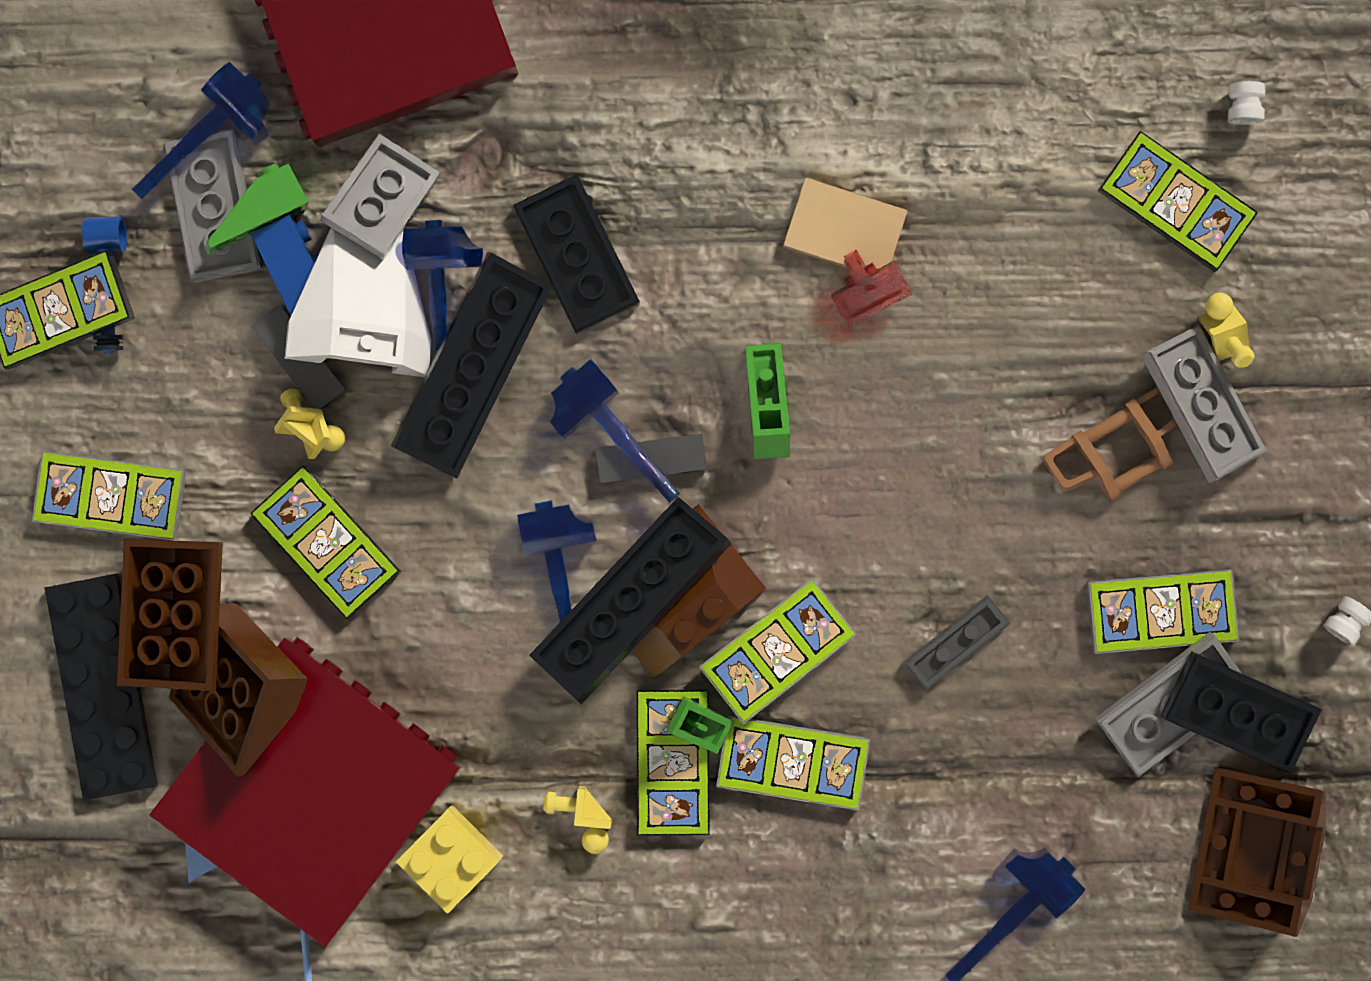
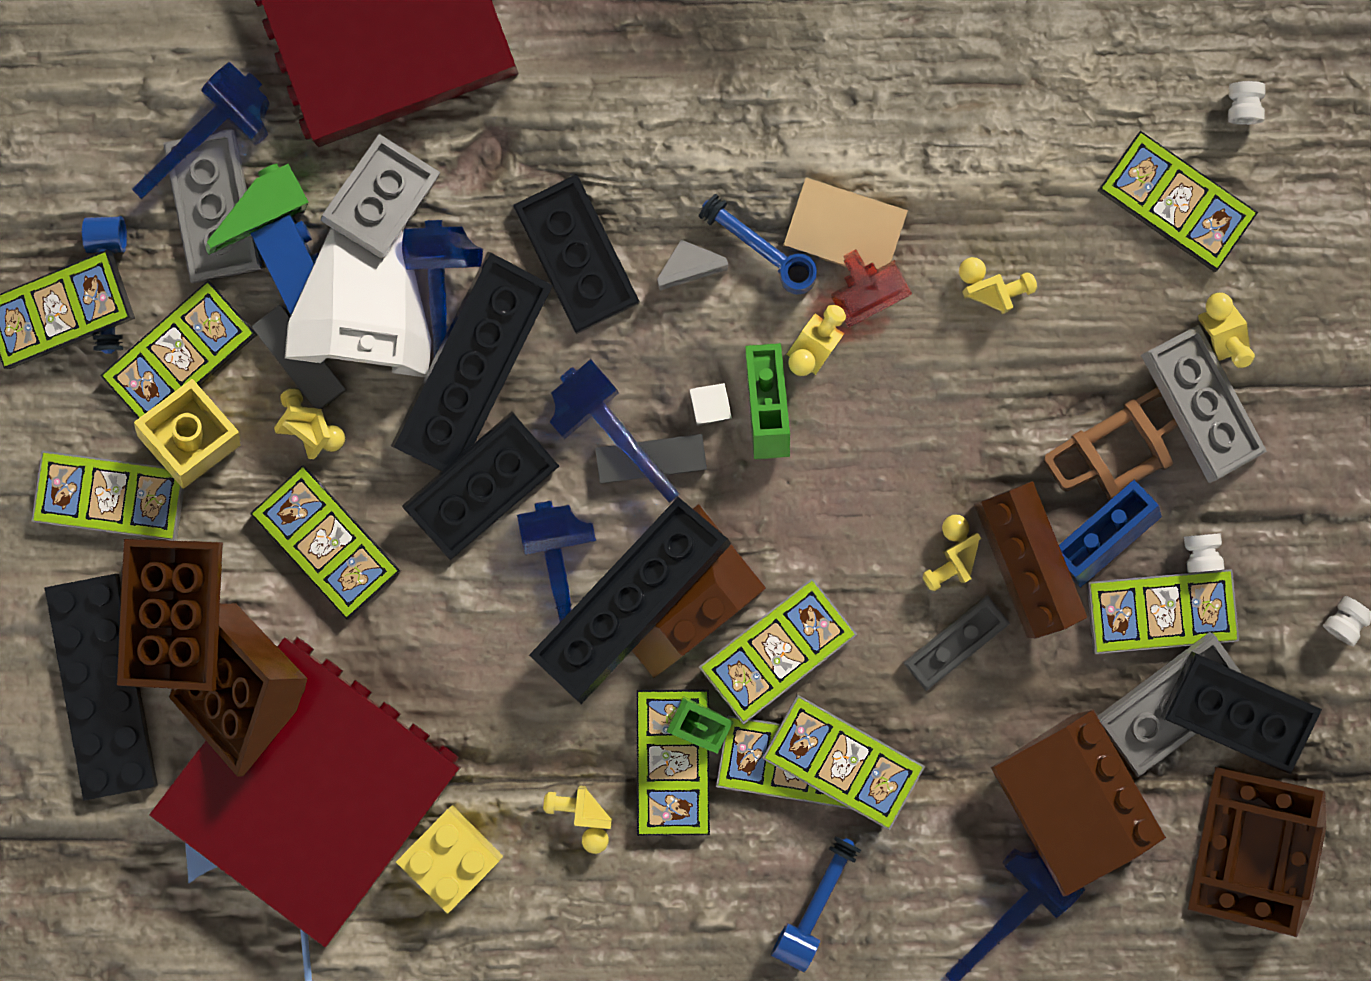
(182, 347): none -> tile
(187, 433): none -> light yellow brick
(480, 485): none -> black tile
(689, 264): none -> light grey slope
(710, 404): none -> white slope
(714, 211): none -> blue piece
(796, 944): none -> blue piece
(816, 341): none -> light yellow piece
(843, 762): none -> tile
(959, 556): none -> light yellow piece
(993, 290): none -> light yellow piece
(1030, 561): none -> reddish brown slope
(1078, 802): none -> reddish brown slope
(1109, 532): none -> blue brick
(1204, 554): none -> white wheel

